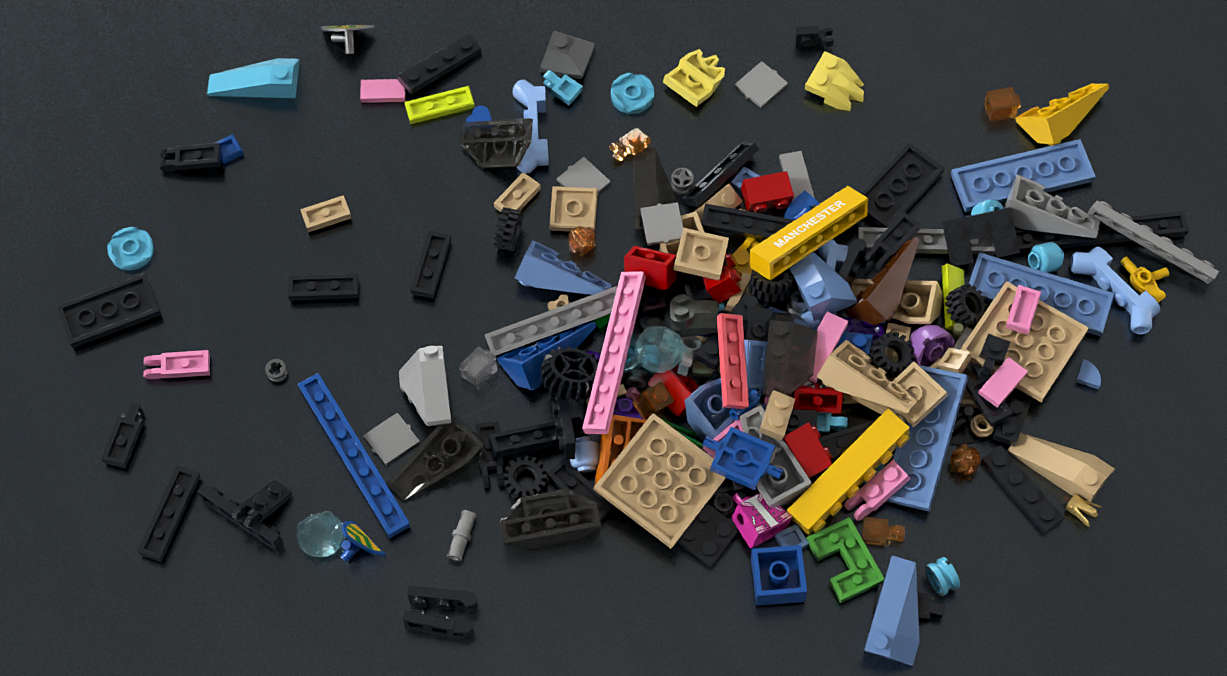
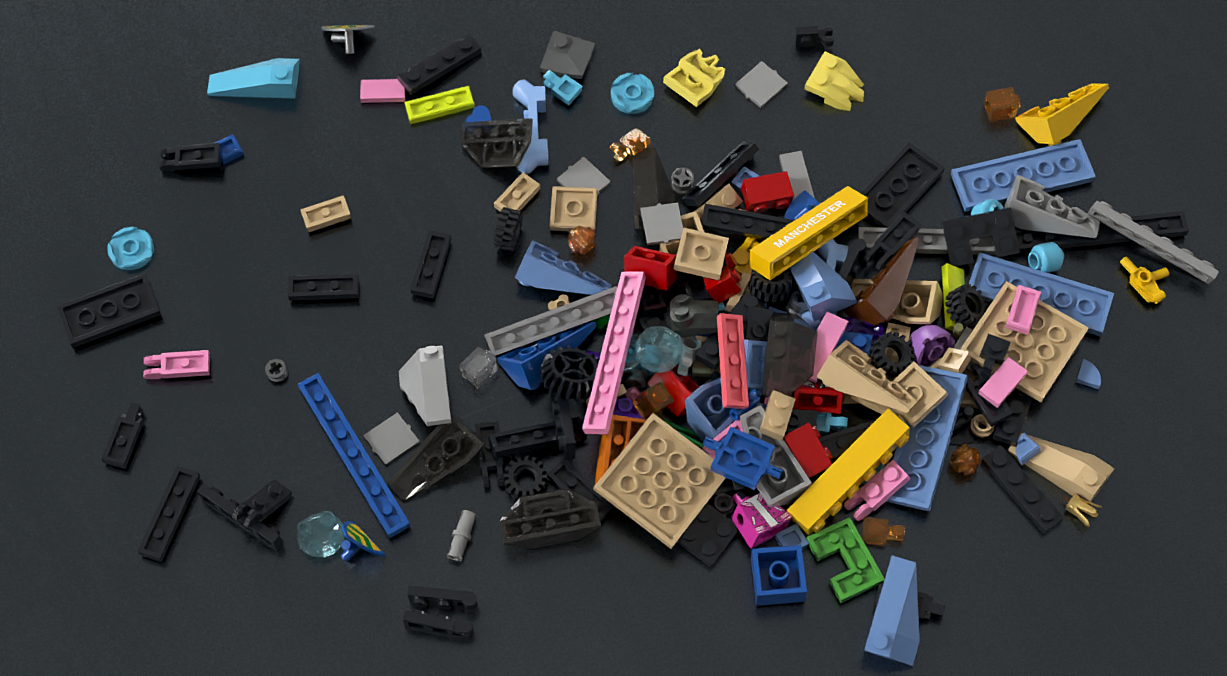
(585, 455): light blue head -> none
(942, 576): medium azure wheel -> none
(1026, 449): none -> medium blue tile
(1097, 265): light blue plate -> none

